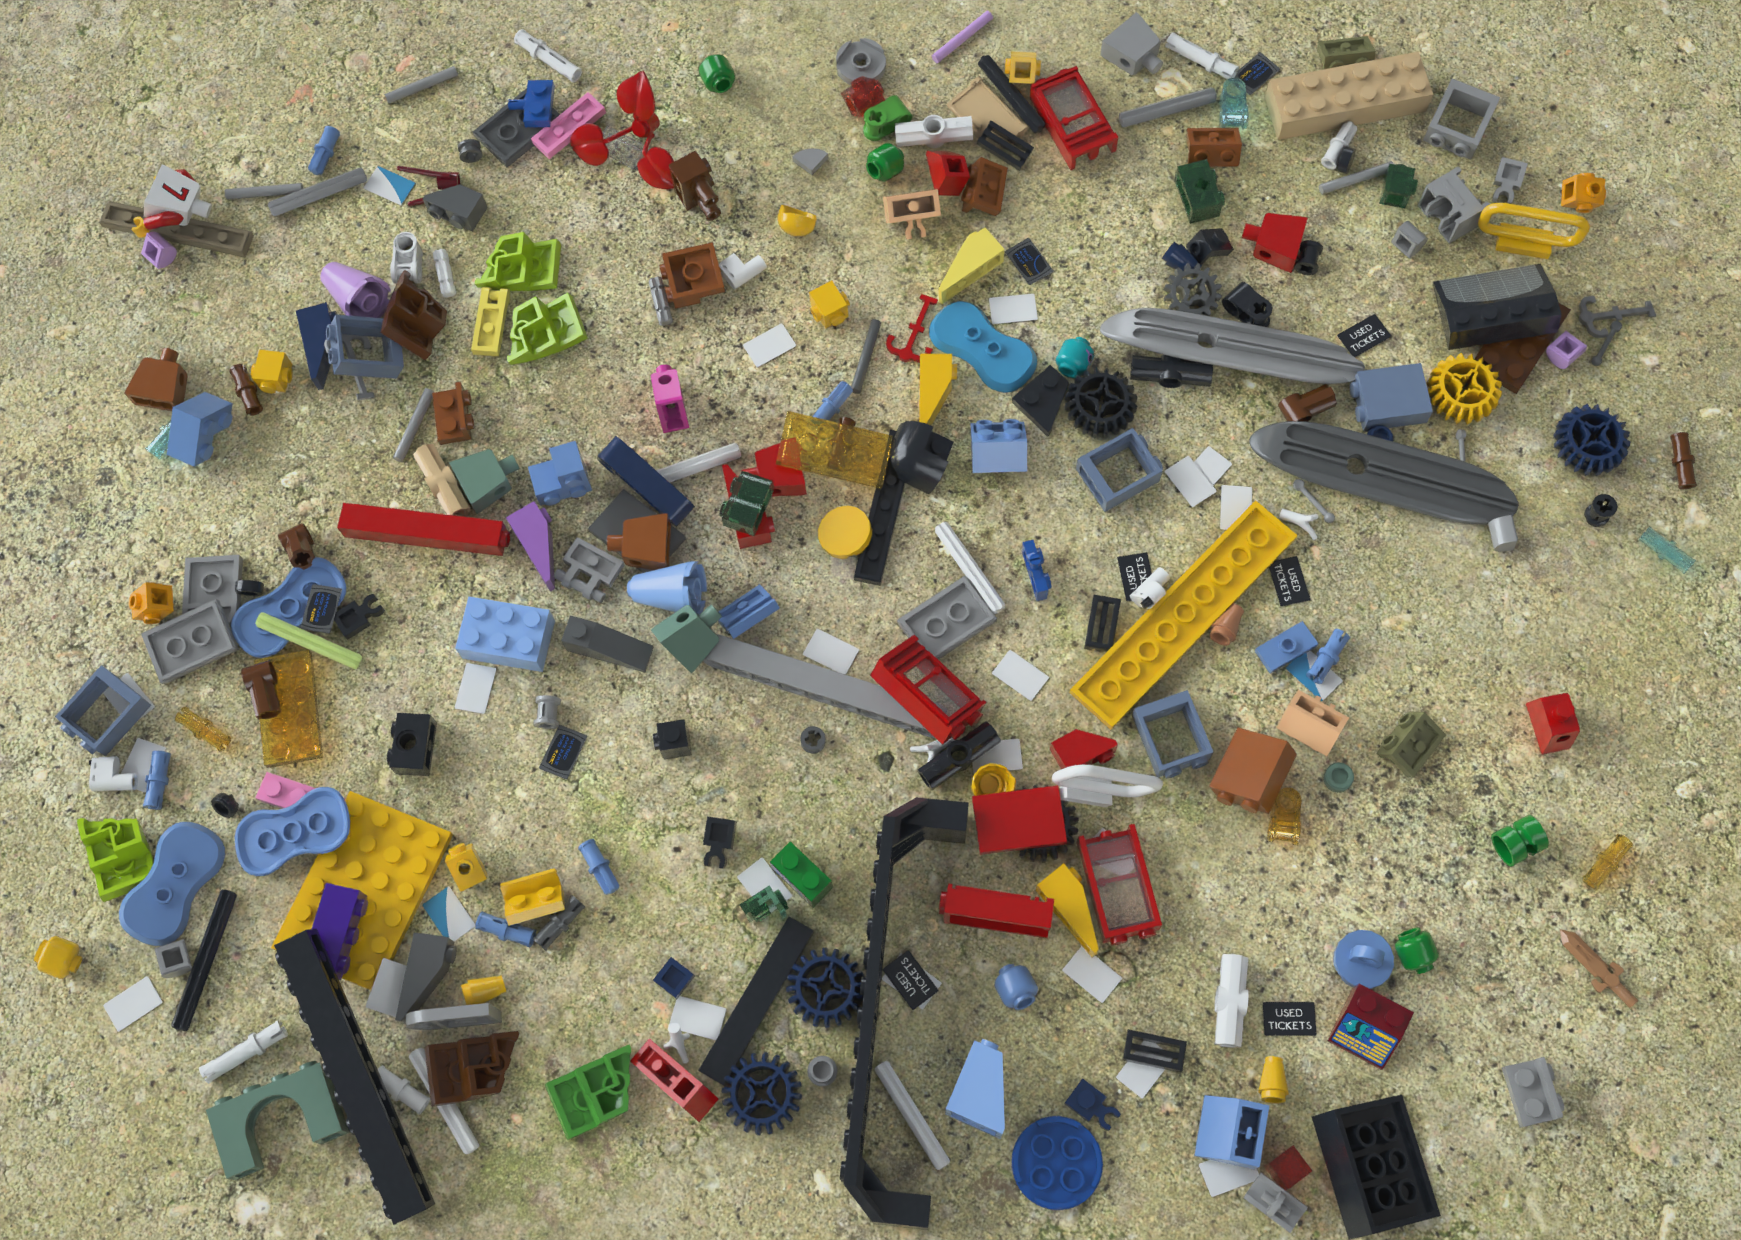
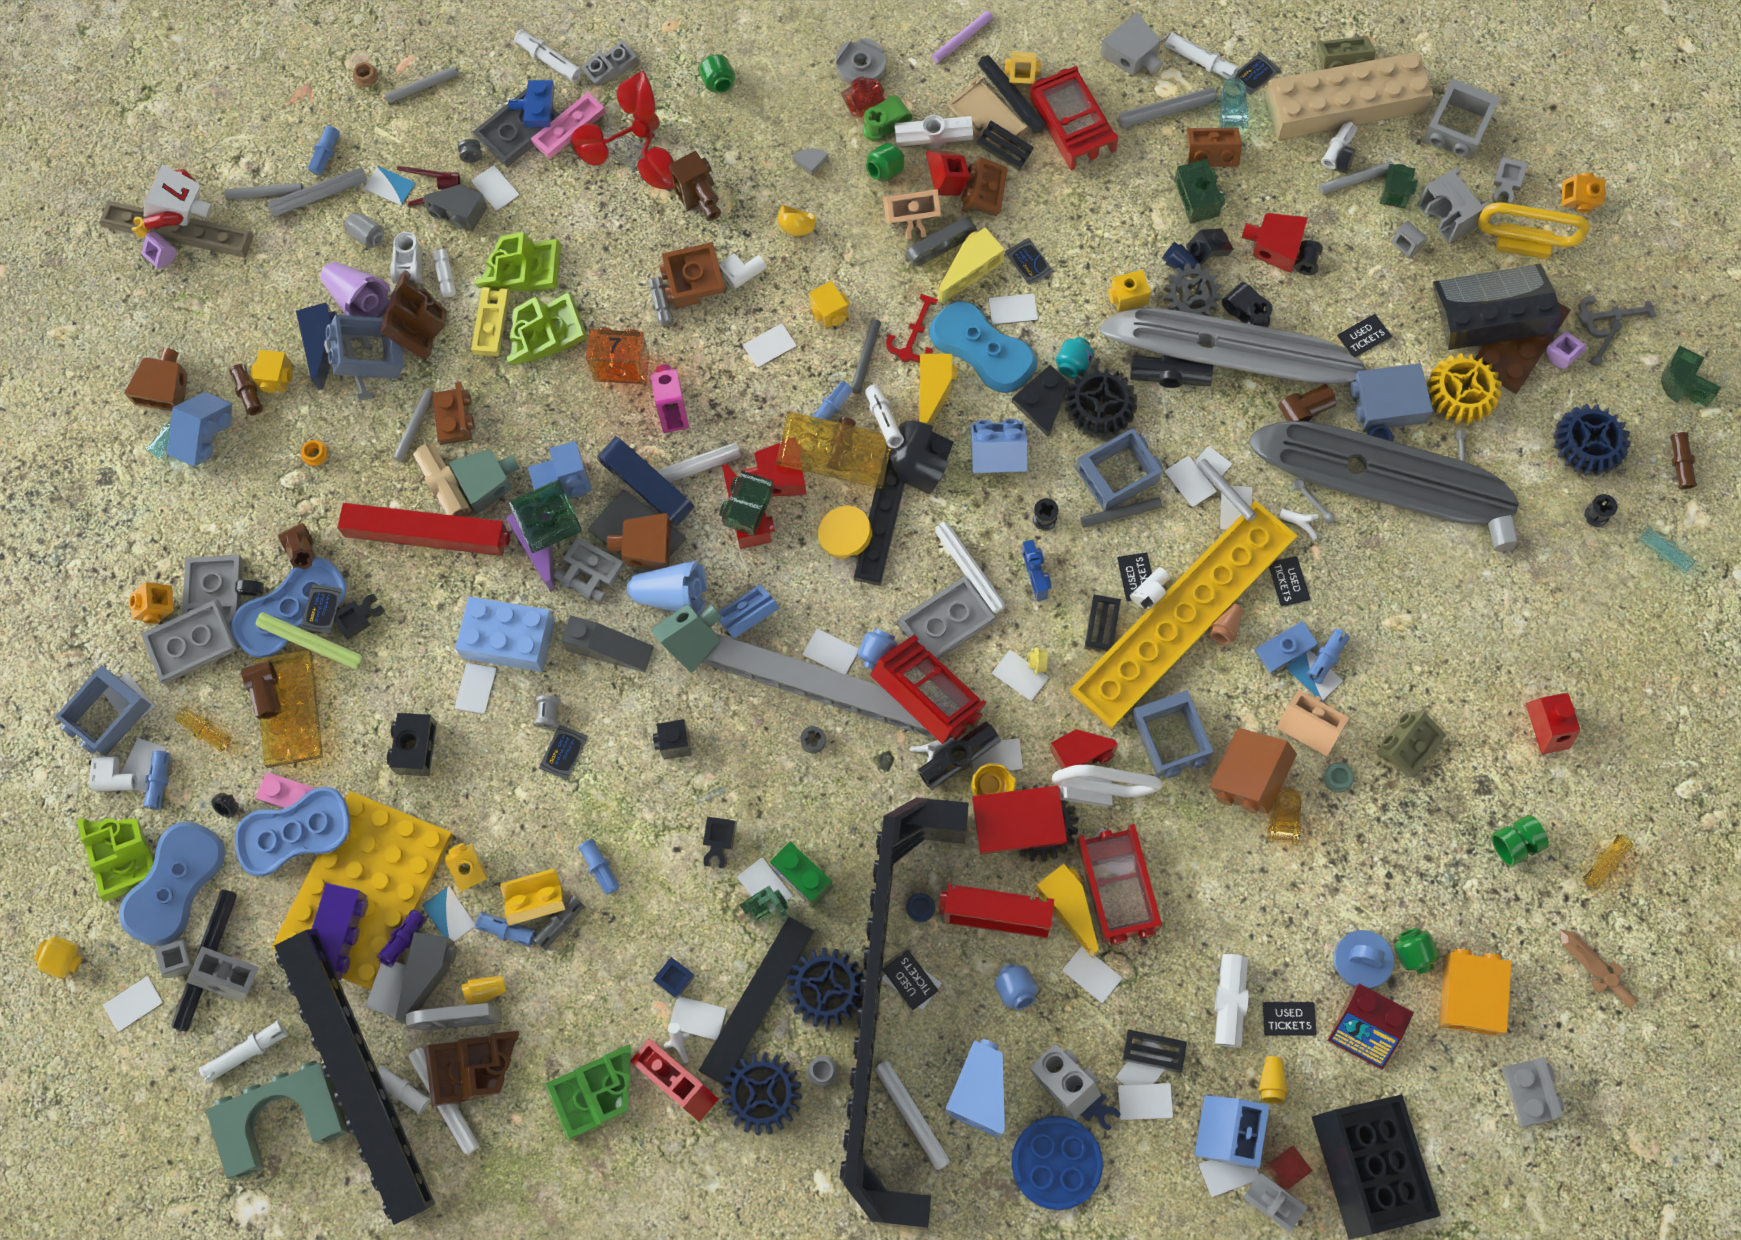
(222, 974): none -> light grey brick
(311, 447): none -> light orange plate
(363, 69): none -> medium nougat plate
(364, 230): none -> light grey brick
(401, 938): none -> dark purple pin
(495, 187): none -> white sticker
(529, 511): none -> clear green brick
(611, 64): none -> light grey slope
(617, 356): none -> clear orange brick
(875, 646): none -> medium blue head
(892, 433): none -> white pin
(920, 907): none -> dark blue plate
(940, 242): none -> dark grey beam
(1038, 660): none -> light yellow plate
(1049, 507): none -> black bush
(1062, 1083): none -> light grey brick
(1121, 512): none -> dark grey bar
(1129, 291): none -> yellow brick
(1145, 1101): none -> white sticker
(1227, 490): none -> light grey bar
(1475, 993): none -> light orange brick
(1681, 380): none -> clear green brick

